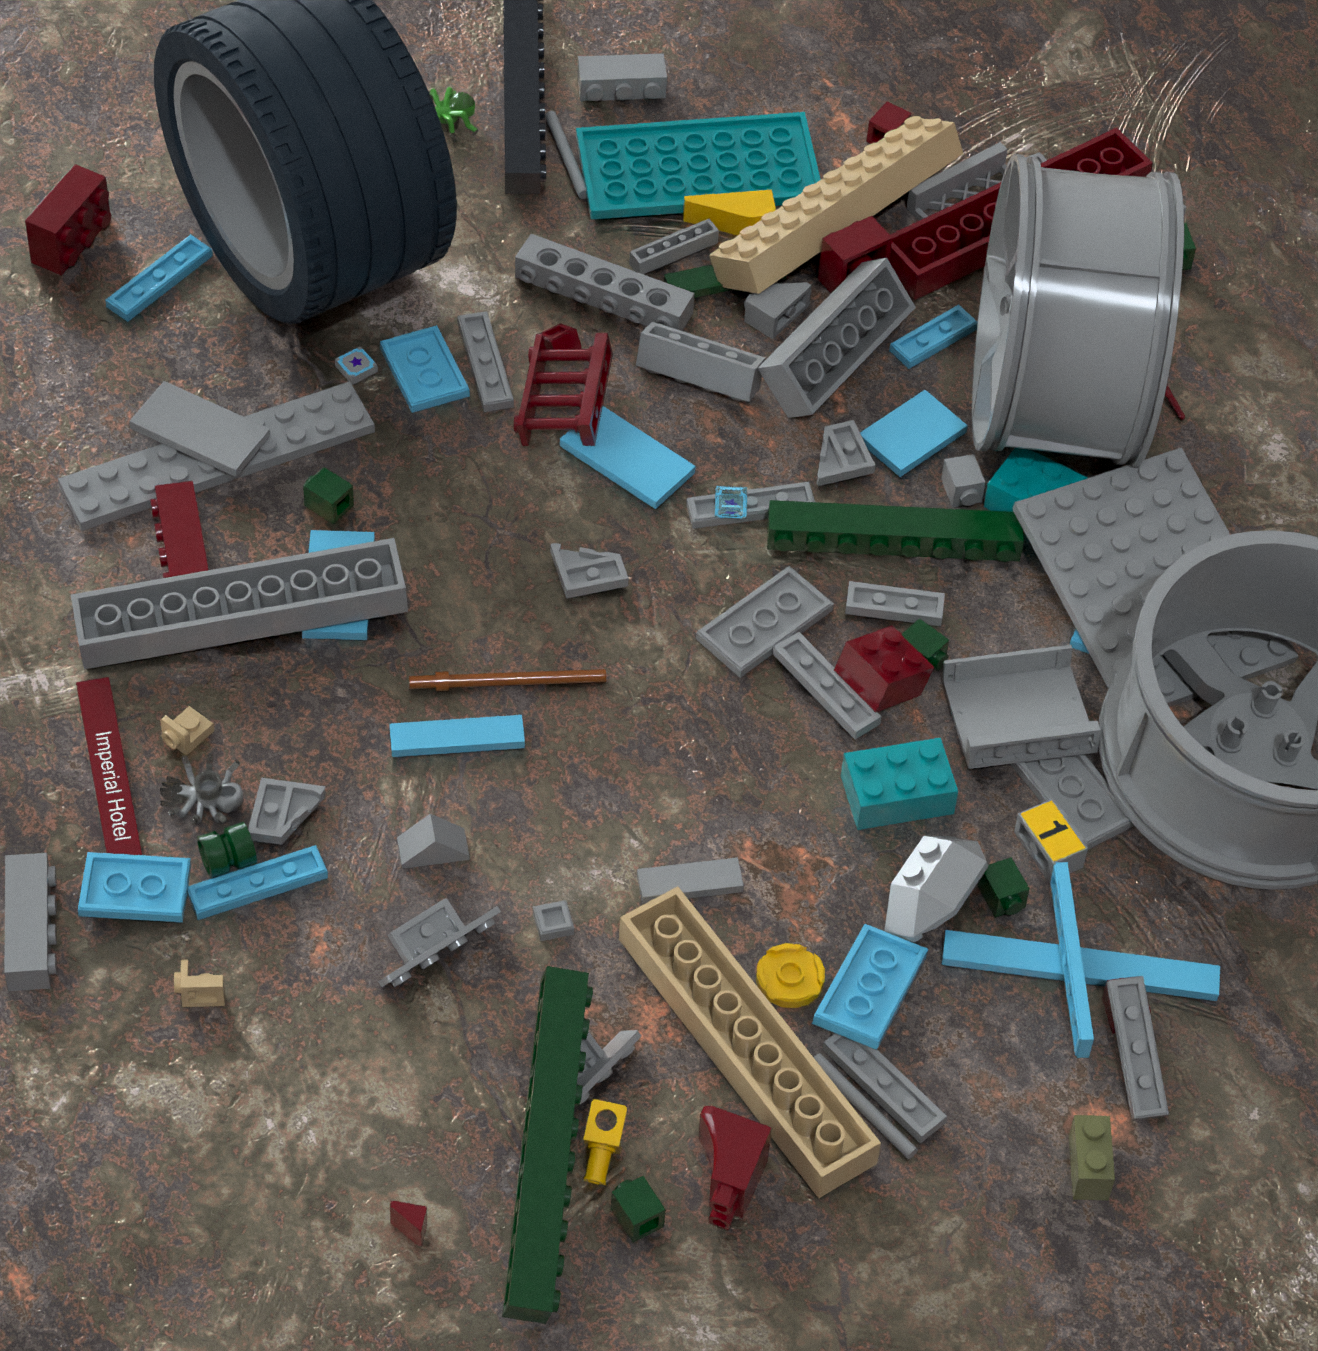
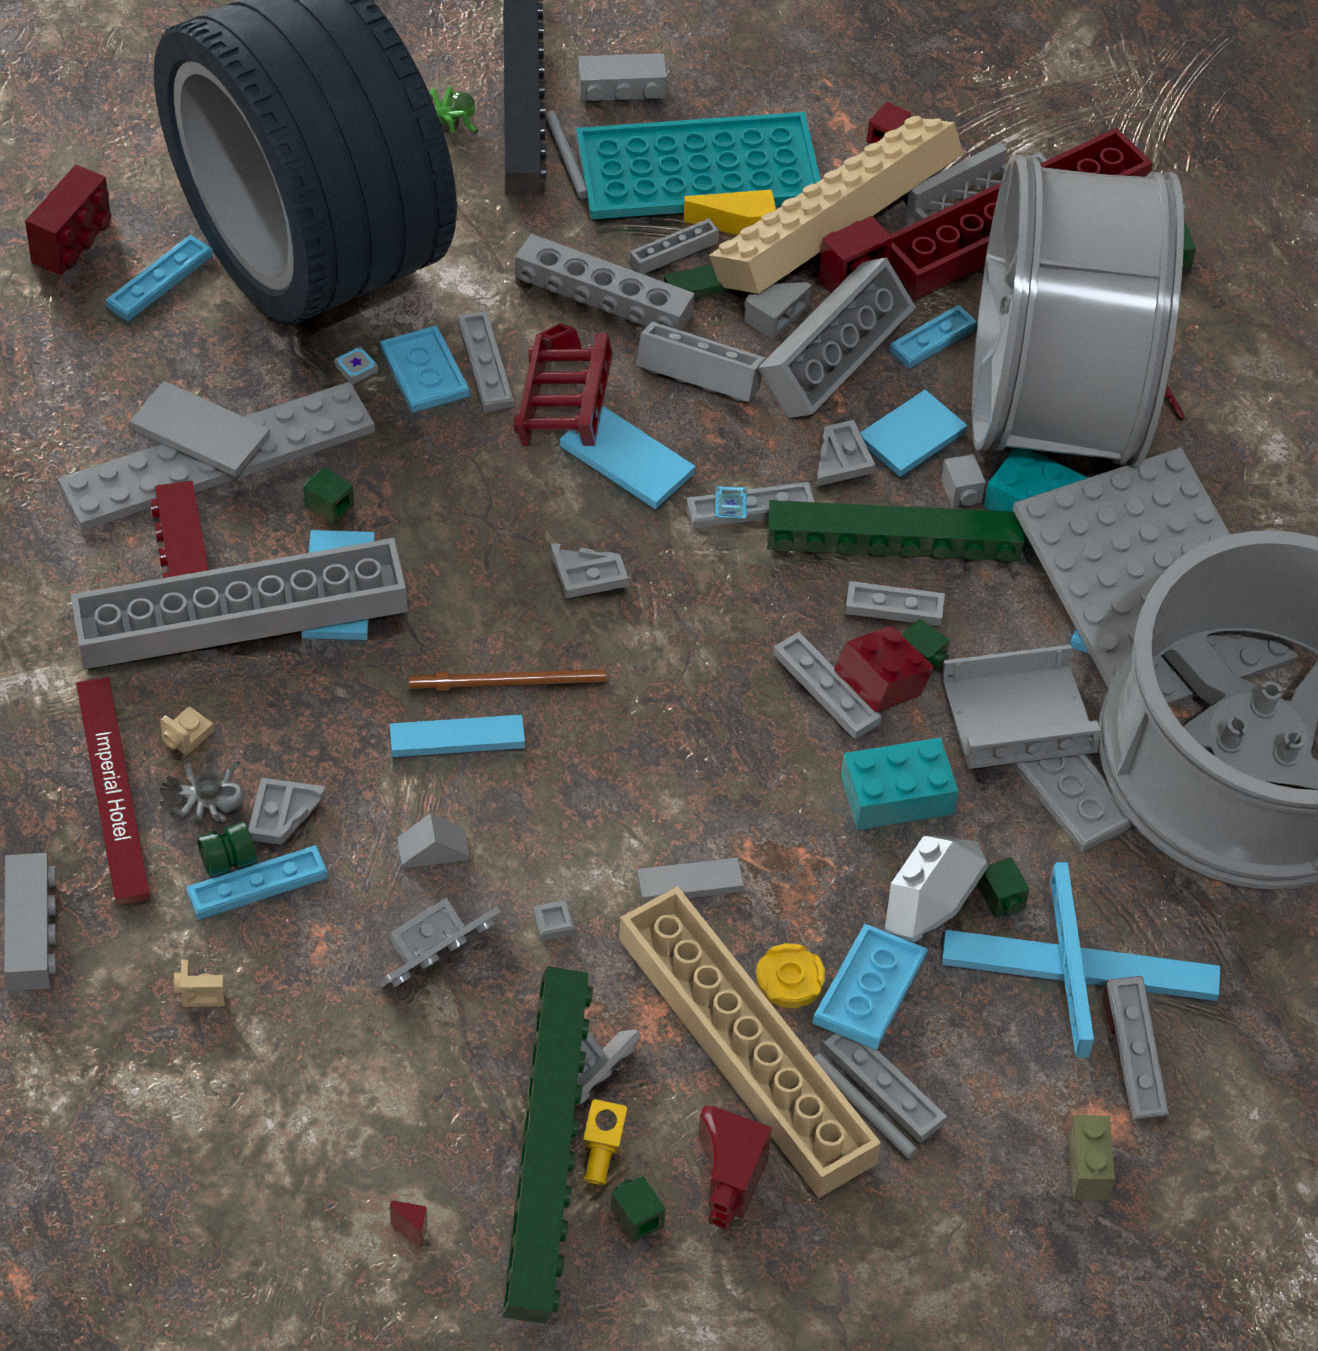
(134, 887): medium azure tile -> none
(763, 619): light grey tile -> none
(1050, 838): brick -> none

